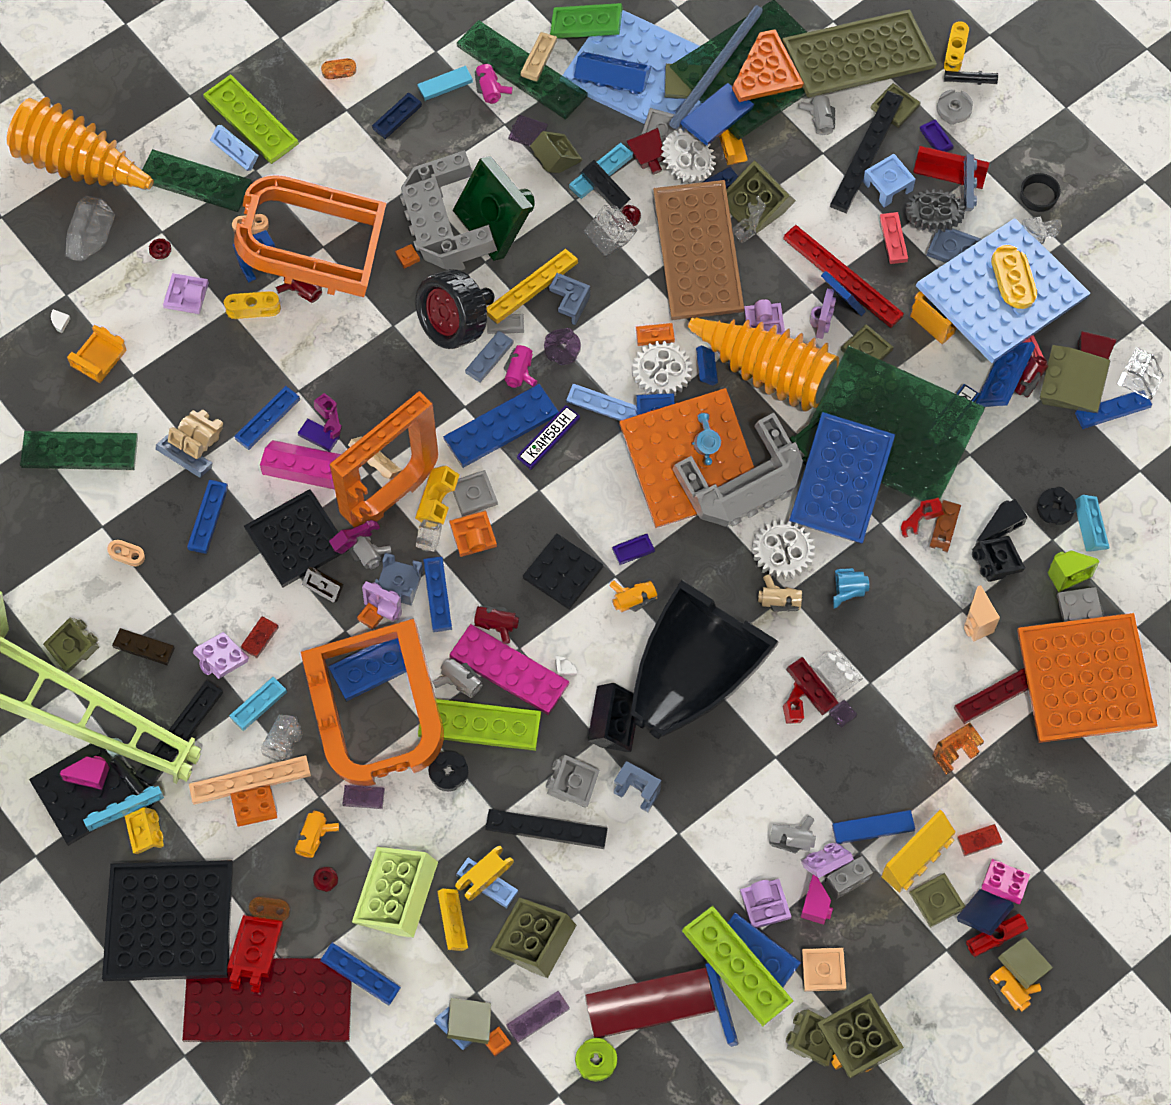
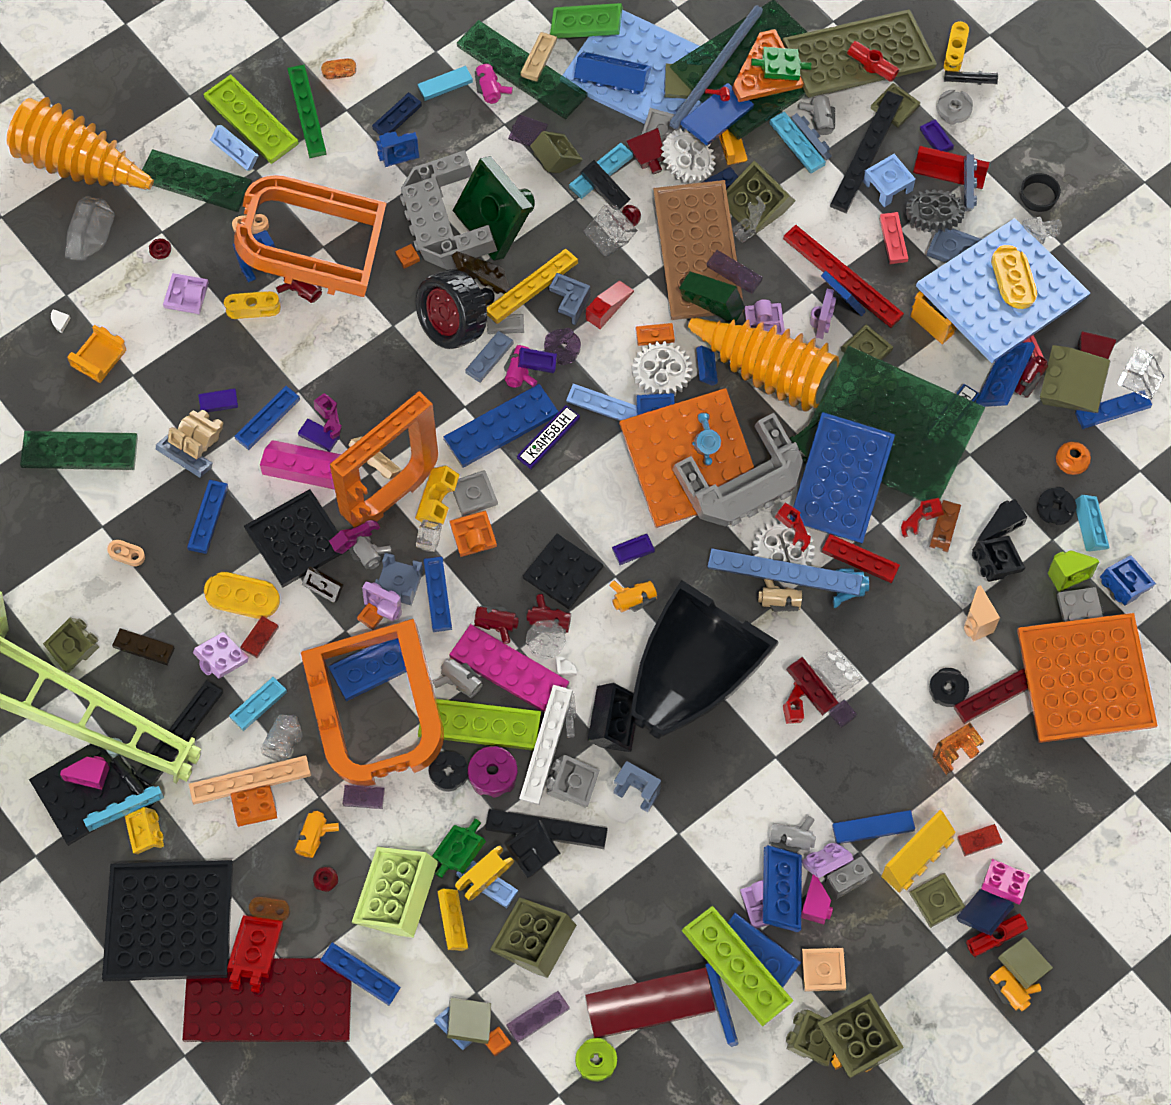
(218, 400): none -> dark purple tile
(241, 595): none -> yellow tile
(307, 111): none -> green plate
(397, 149): none -> blue plate
(458, 848): none -> green plate
(484, 271): none -> dark brown wing
(495, 784): none -> magenta plate
(532, 849): none -> black plate
(537, 360): none -> dark purple tile
(537, 645): none -> clear plate
(543, 612): none -> dark red piece
(546, 744): none -> white plate
(571, 712): none -> clear piece
(607, 304): none -> red slope
(712, 296): none -> dark green wedge
(723, 92): none -> red hand
(734, 271): none -> clear purple plate
(781, 63): none -> plate
(782, 888): none -> blue tile
(785, 572): none -> medium blue plate
(797, 142): none -> medium azure plate
(800, 531): none -> red piece
(813, 135): none -> sand blue plate
(860, 558): none -> red plate
(873, 61): none -> red piece
(941, 695): none -> black plate
(1070, 464): none -> orange piece
(1127, 580): none -> blue plate

